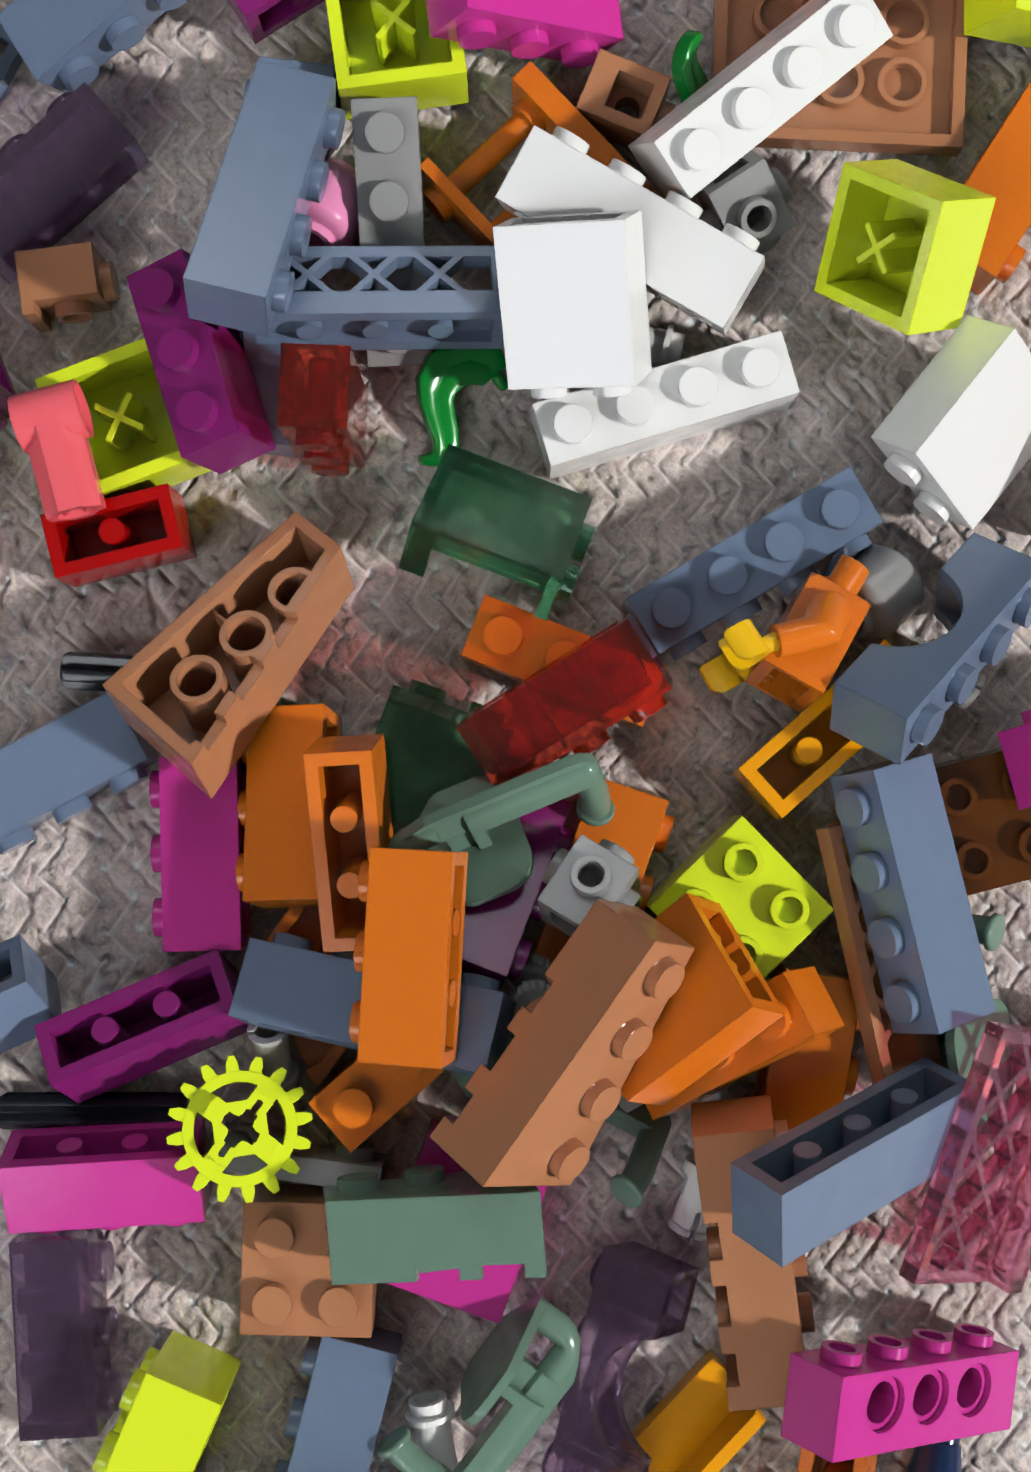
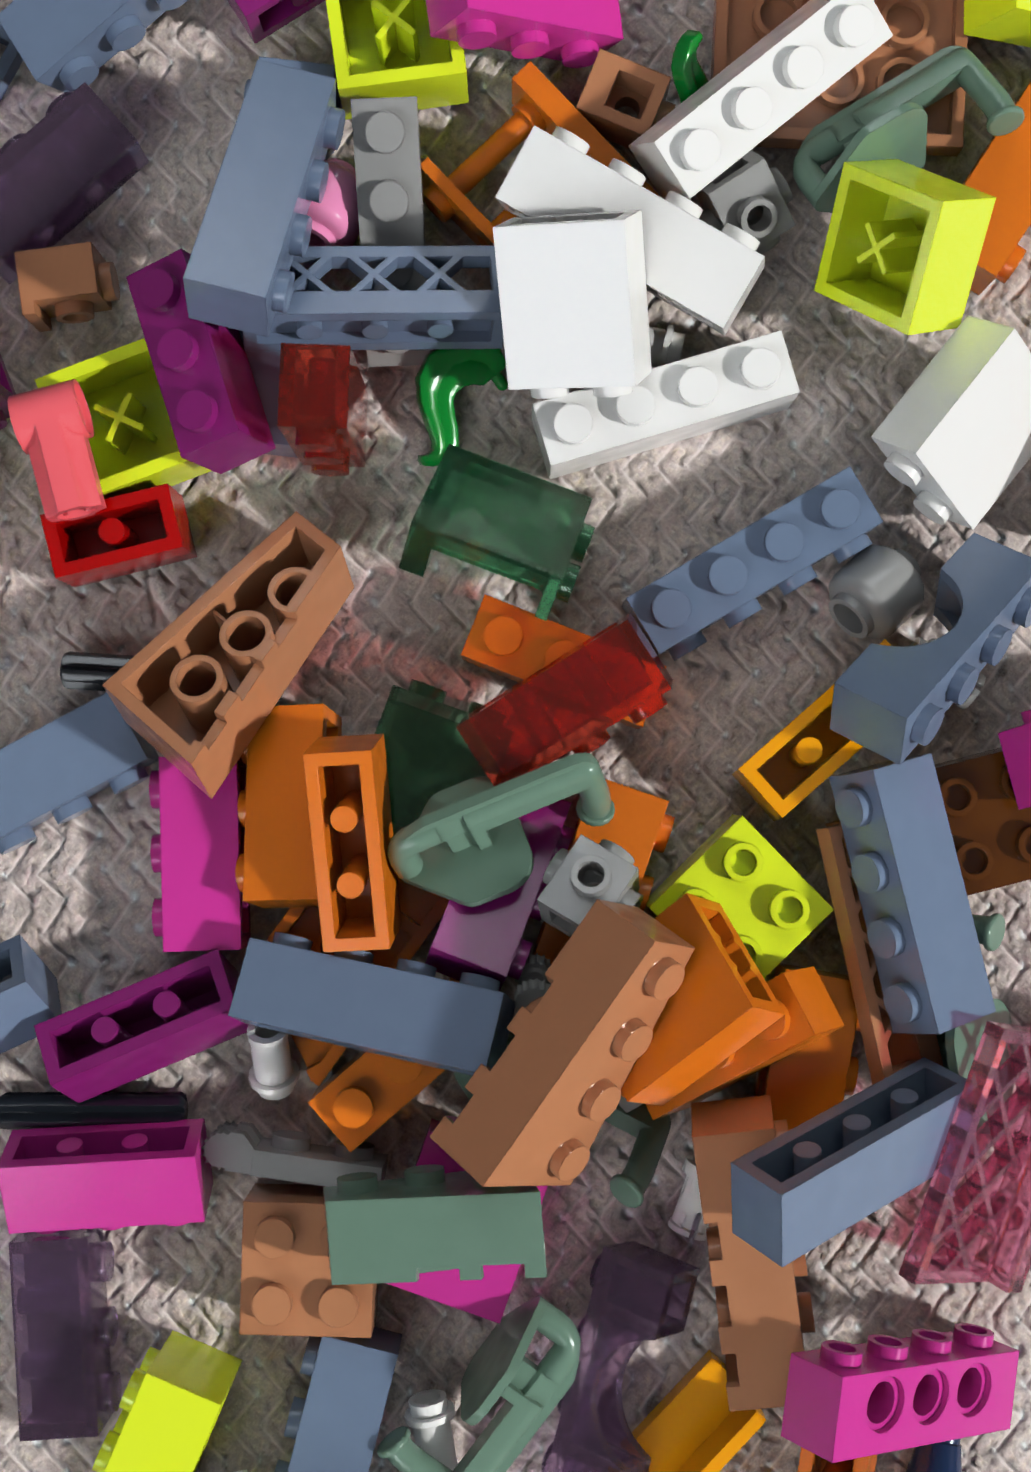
(264, 1147): neon yellow gear -> none
(410, 957): orange brick -> none
(803, 647): orange torso -> none
(894, 122): none -> sand green piece

